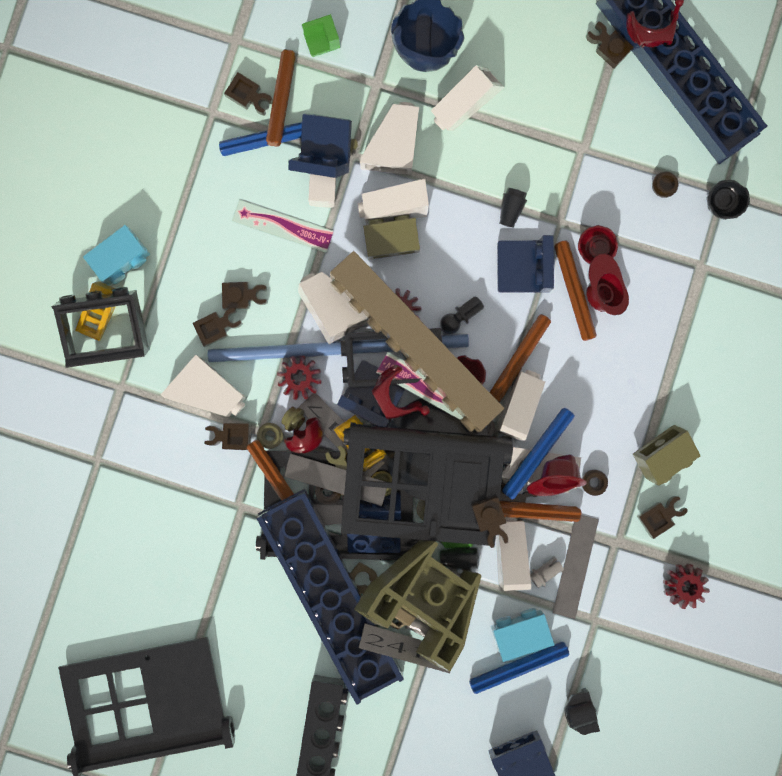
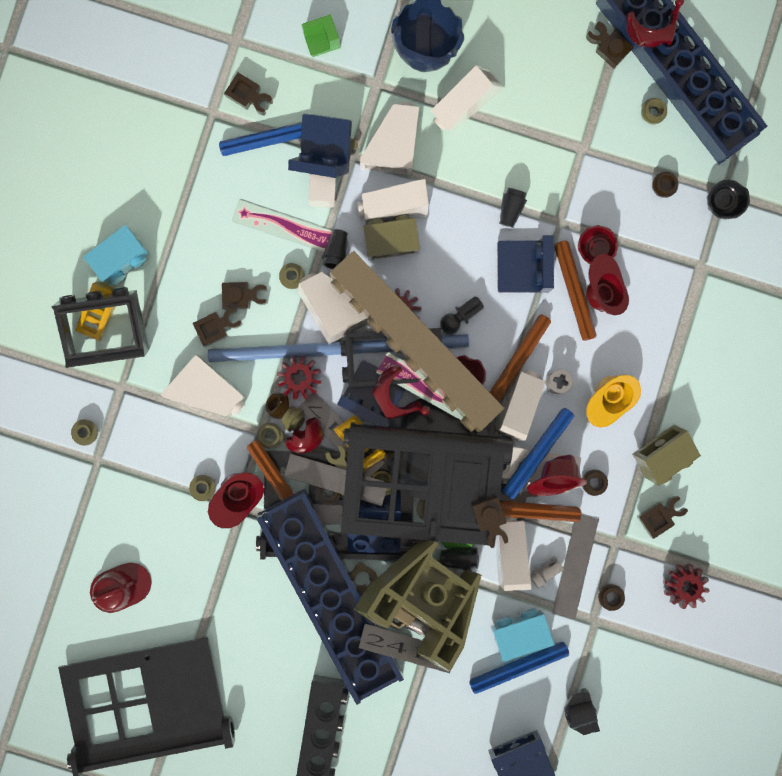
(92, 432): none -> olive plate
(120, 587): none -> dark red piece
(210, 491): none -> olive plate
(233, 437): dark brown plate -> none
(235, 499): none -> dark red piece
(277, 405): none -> dark brown plate
(280, 98): dark orange axle -> none
(291, 284): none -> olive plate
(335, 249): none -> black cone
(566, 379): none -> light grey bush
(612, 399): none -> yellow piece
(619, 599): none -> dark brown plate
(659, 106): none -> olive plate

